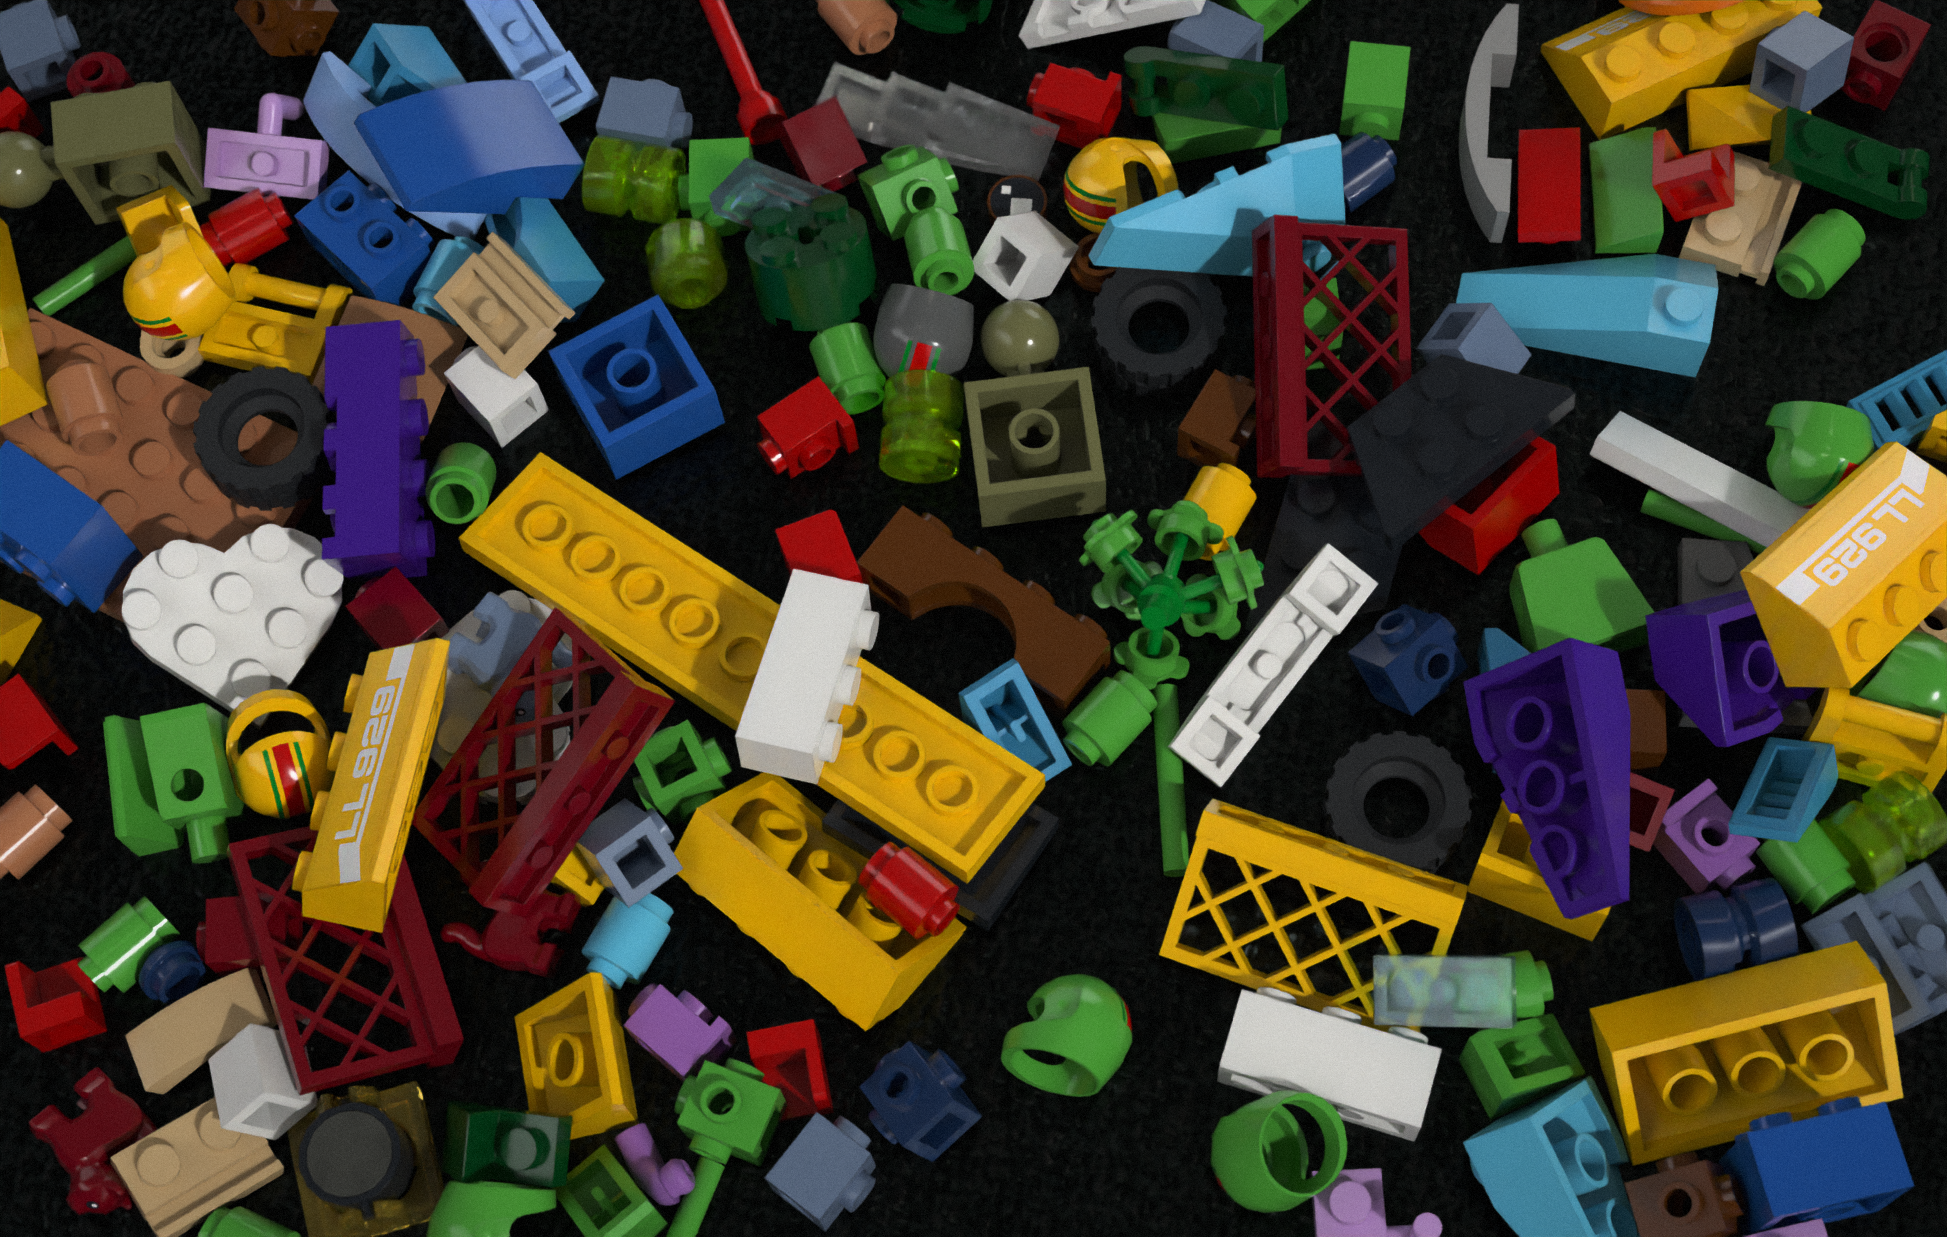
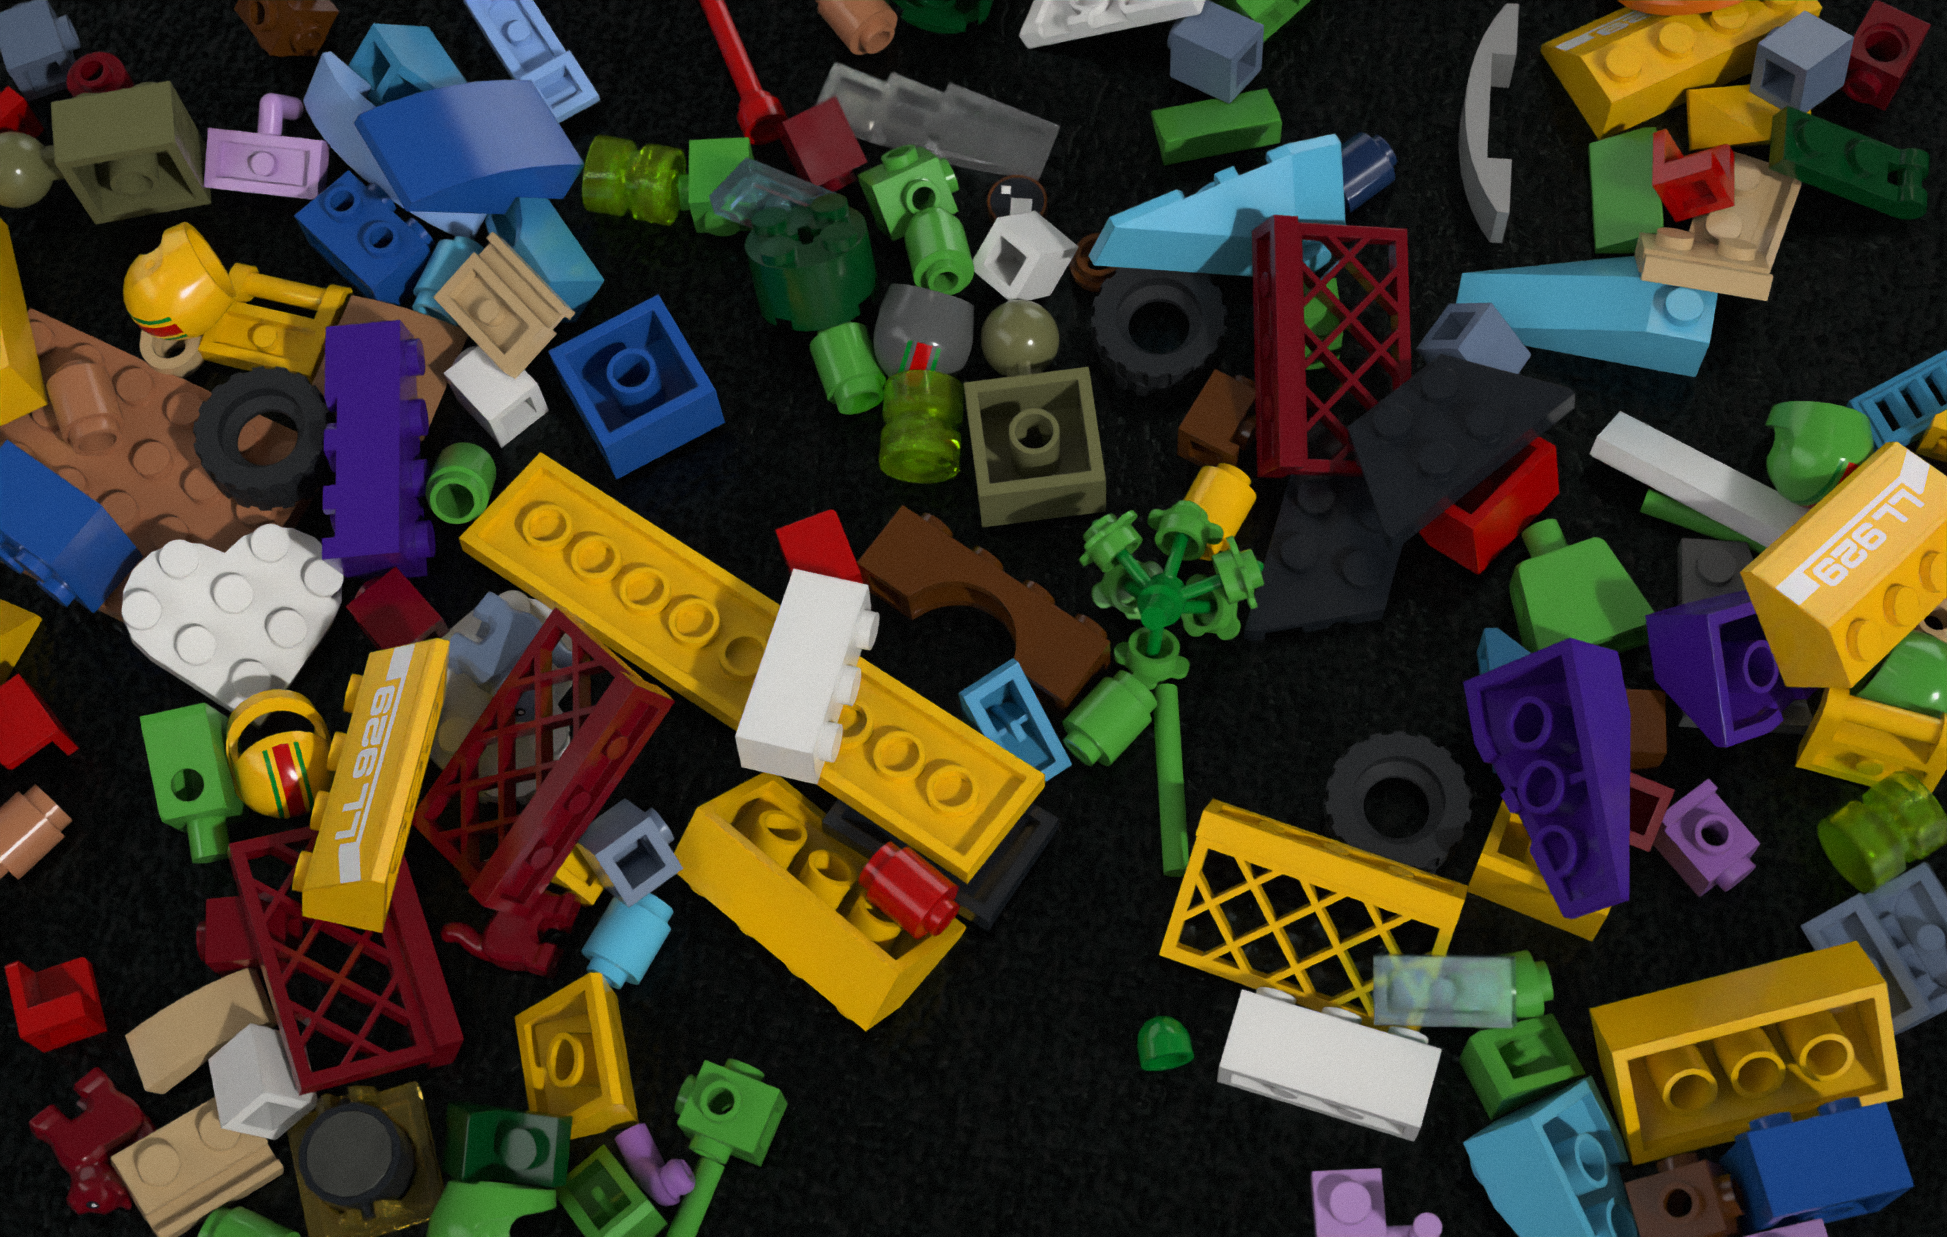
(86, 277): bright green bar -> none
(123, 943): bright green brick -> none
(132, 791): bright green slope -> none
(151, 215): yellow panel -> none
(172, 972): dark blue plate -> none
(247, 227): red brick -> none
(645, 113): sand blue brick -> none
(677, 1030): medium lavender brick -> none
(680, 772): bright green brick -> none
(686, 263): clear neon green head -> none
(795, 1064): red panel -> none
(805, 430): red brick -> none
(825, 1170): sand blue brick -> none
(919, 1100): dark blue brick -> none
(1076, 102): red brick -> none
(1076, 1020): bright green helmet -> none
(1105, 180): yellow helmet -> none
(1163, 1044): none -> green hinge
(1207, 87): dark green plate -> none
(1264, 1154): bright green helmet -> none
(1271, 663): white slope -> none
(1375, 90): bright green brick -> none
(1409, 658): dark blue brick -> none
(1549, 185): red slope -> none
(1724, 268): none -> tan plate
(1745, 927): dark blue wheel -> none
(1785, 789): dark azure slope -> none
(1808, 869): bright green brick -> none
(1819, 254): bright green brick -> none

